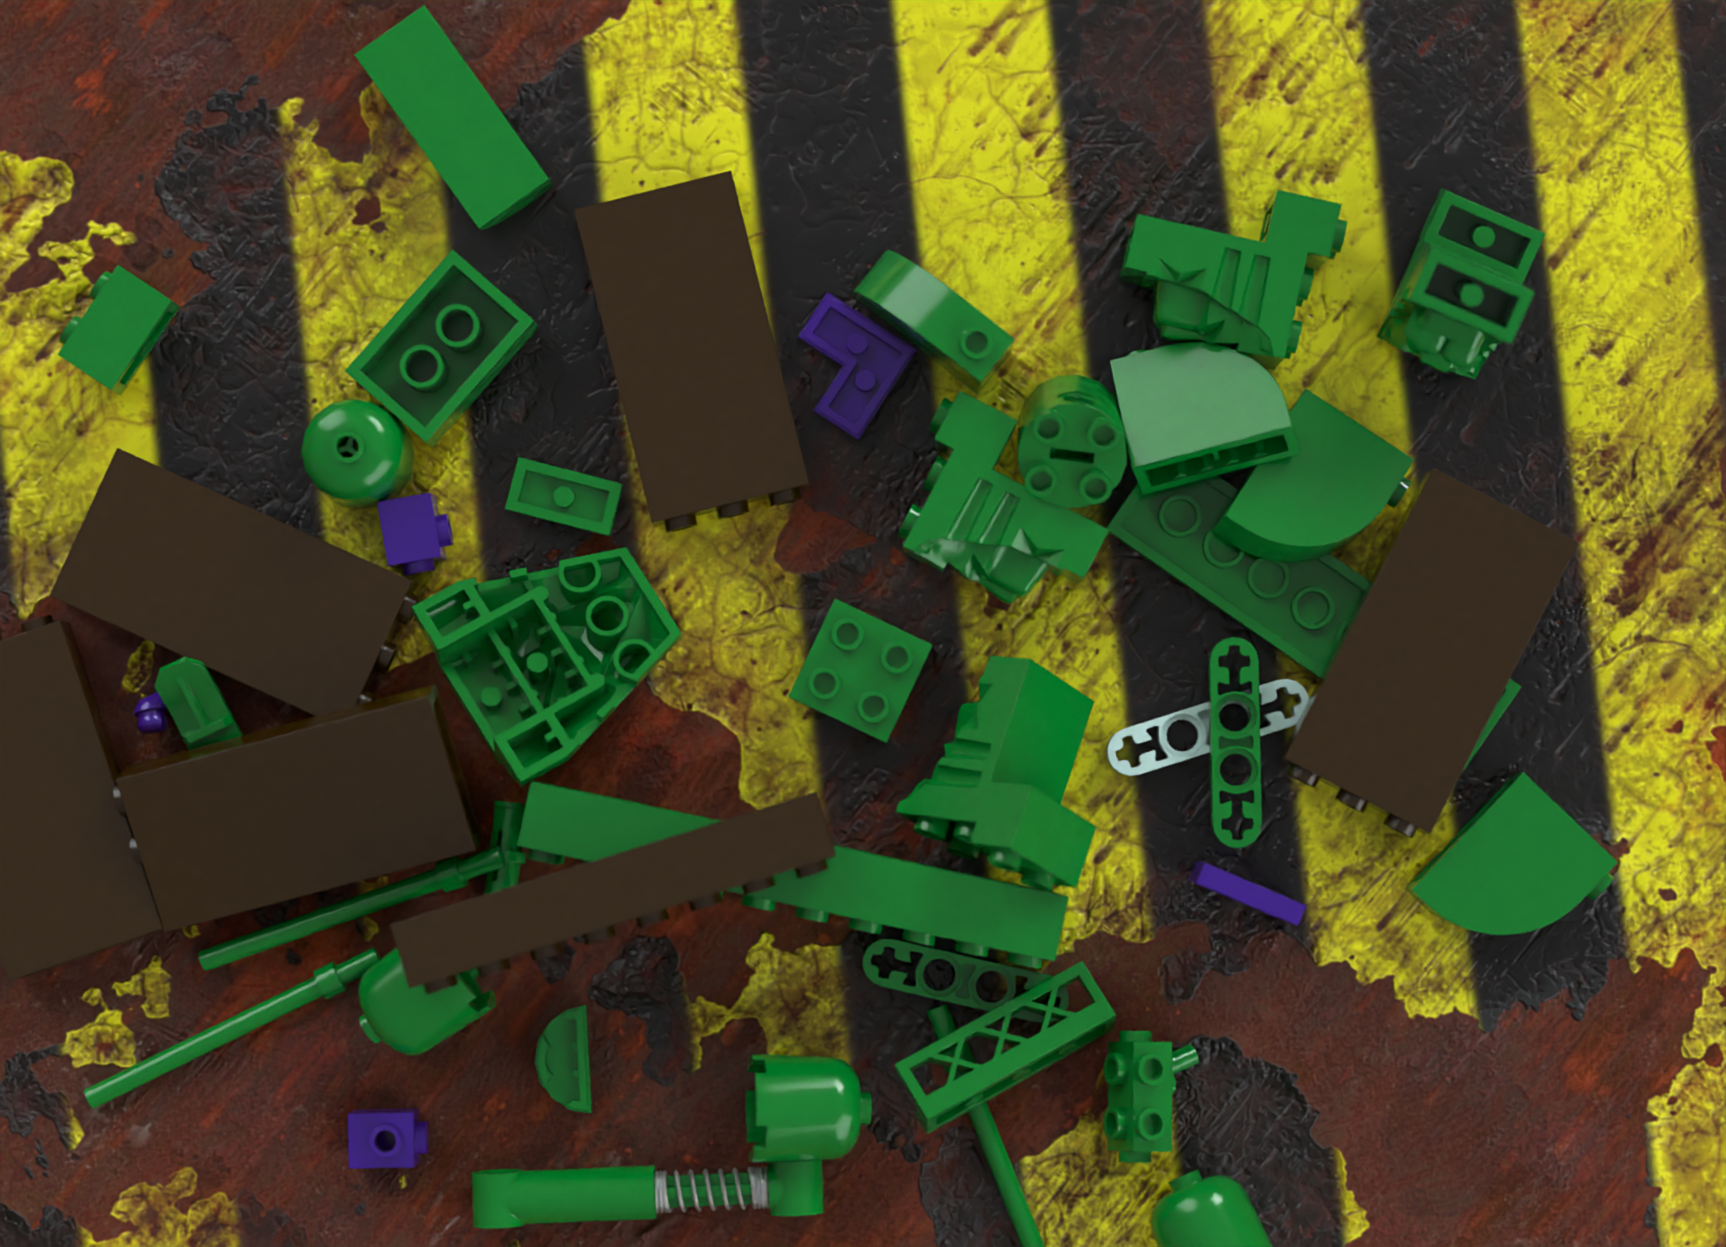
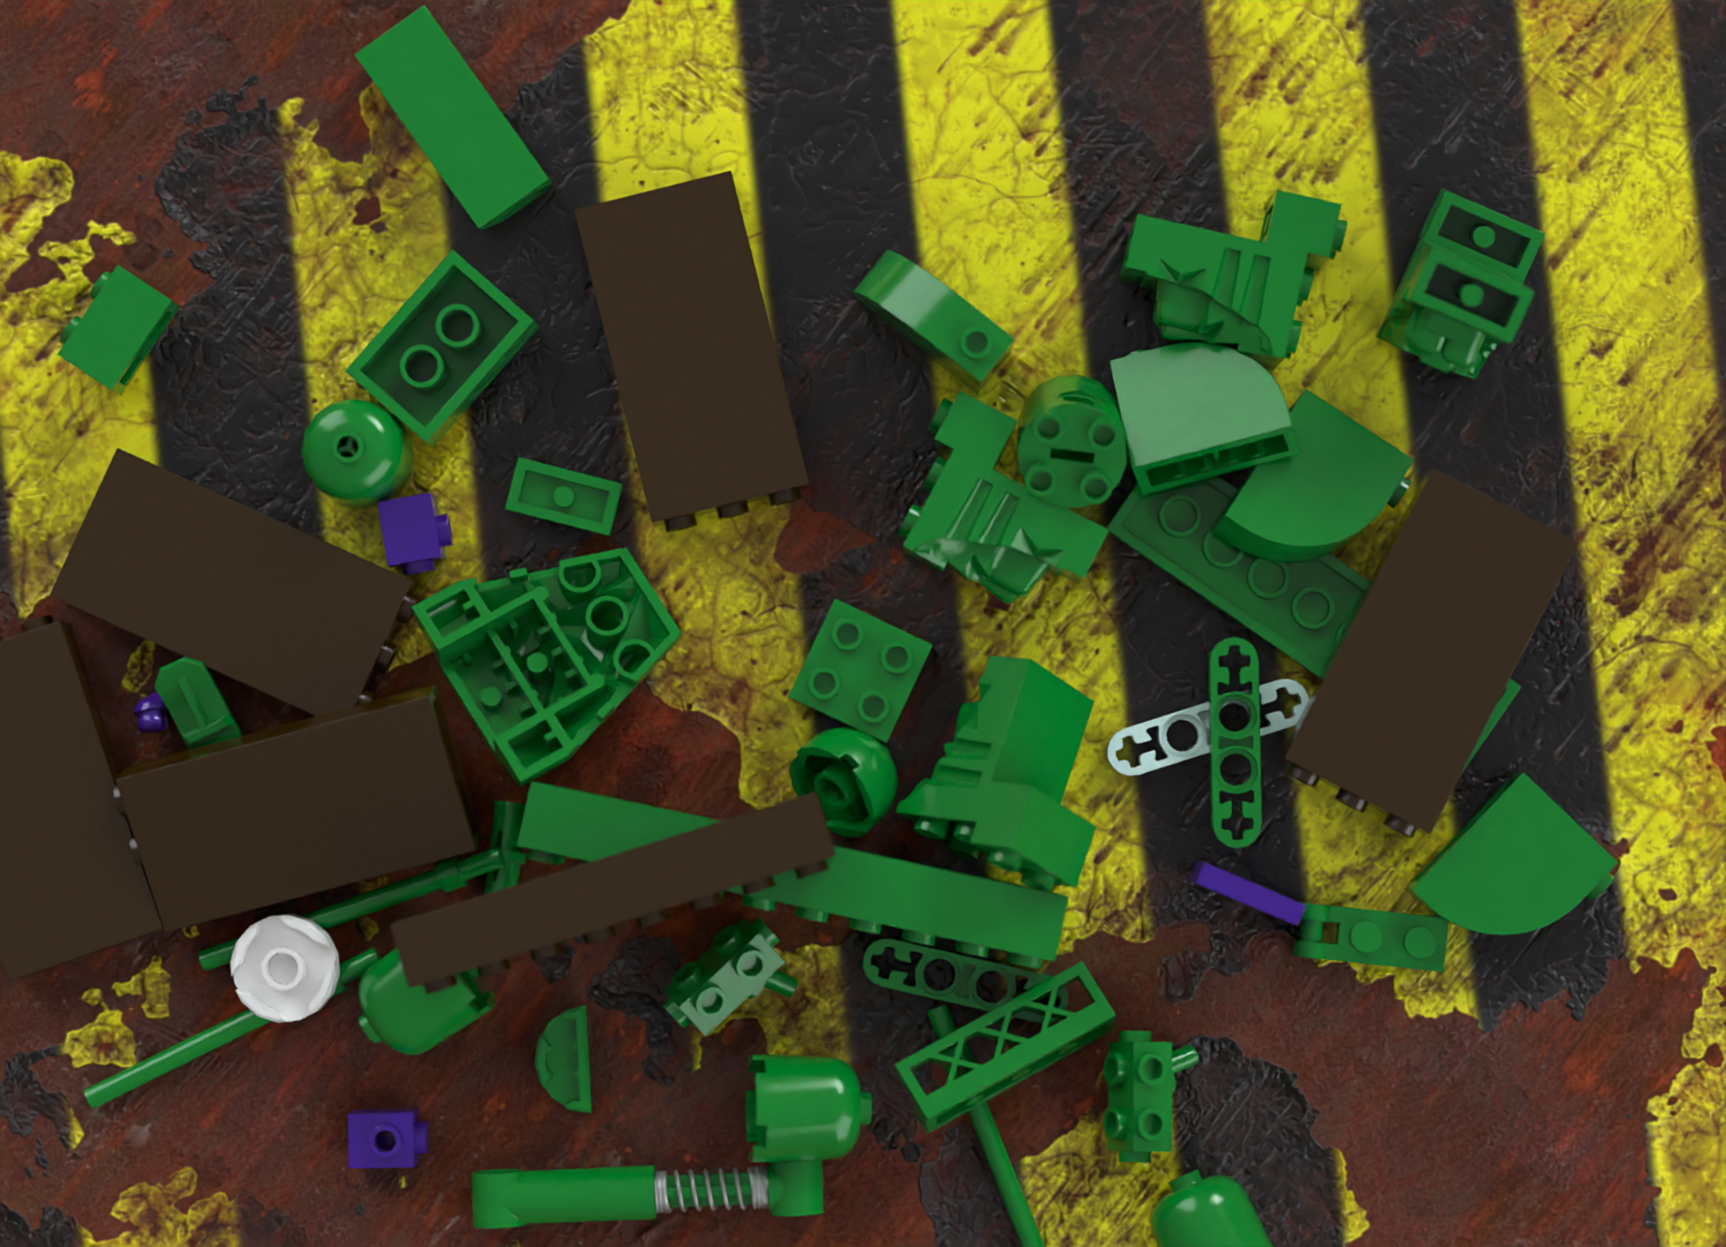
(285, 967): none -> white tile
(727, 975): none -> green brick
(851, 777): none -> green cylinder
(869, 362): dark purple tile -> none
(1374, 937): none -> green plate

